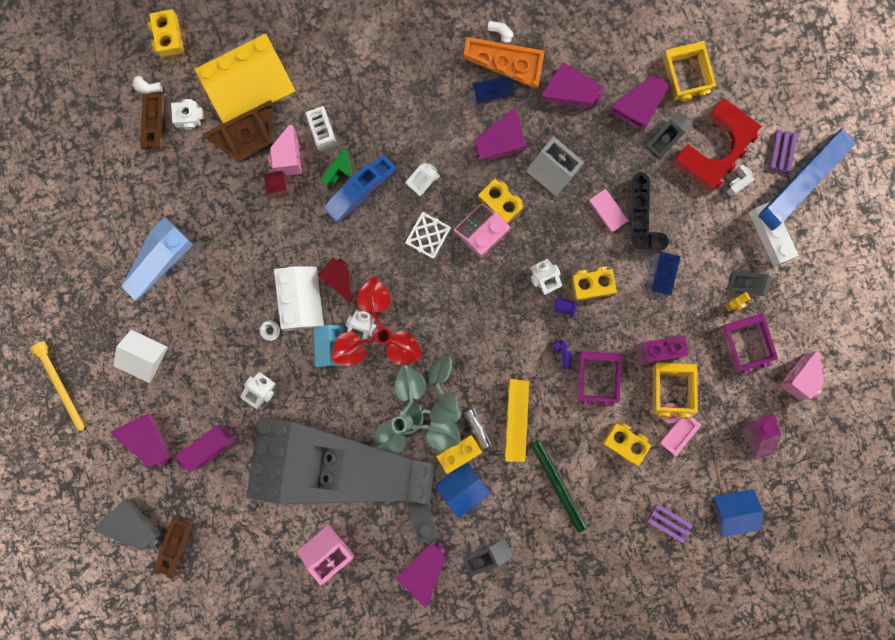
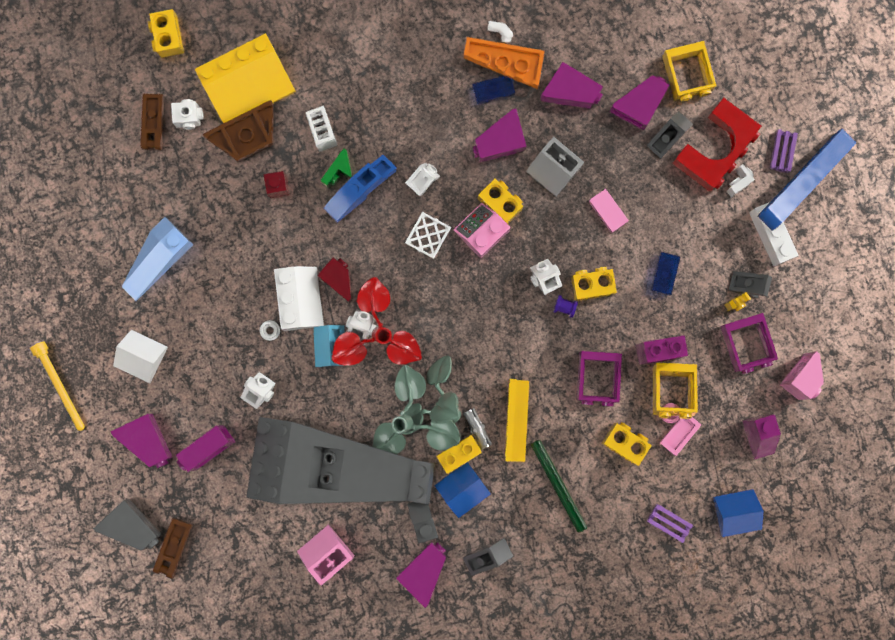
(145, 88): white arm -> none
(286, 153): bright pink slope -> none
(565, 353): dark purple arm -> none
(642, 213): black beam -> none

